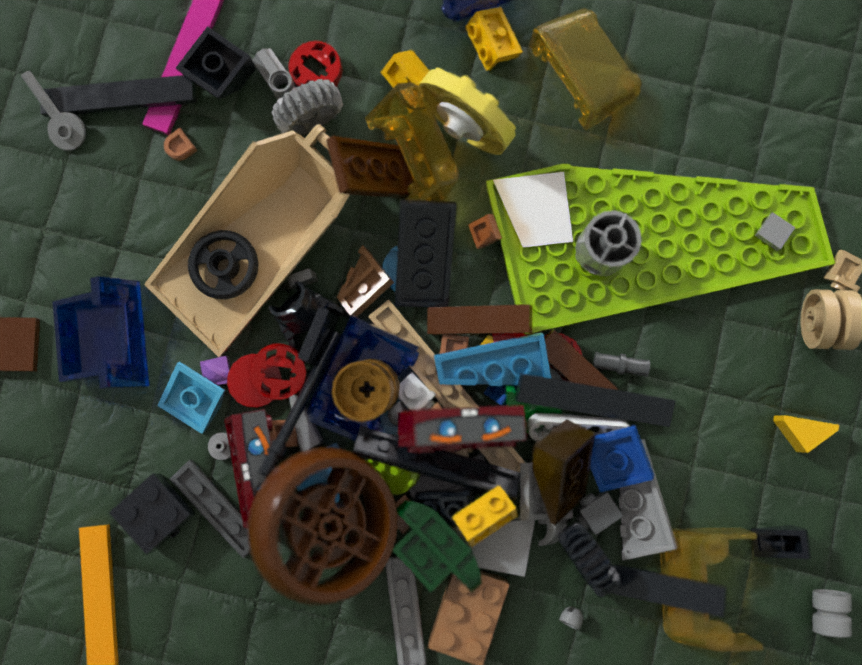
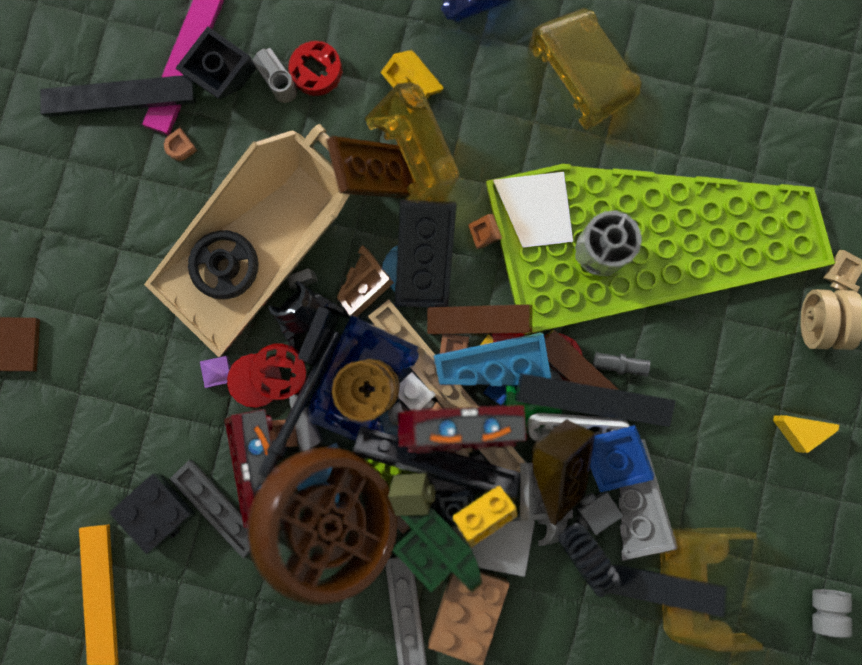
(63, 128): light grey piece -> none
(102, 335): clear blue windscreen -> none
(191, 398): medium azure slope -> none
(214, 446): light grey tile -> none
(307, 106): light grey gear -> none
(411, 494): none -> olive brick
(467, 111): light yellow piece -> none
(493, 37): yellow bracket -> none
(572, 617): light grey hinge -> none
(775, 231): light grey tile -> none
(781, 542): black slope -> none

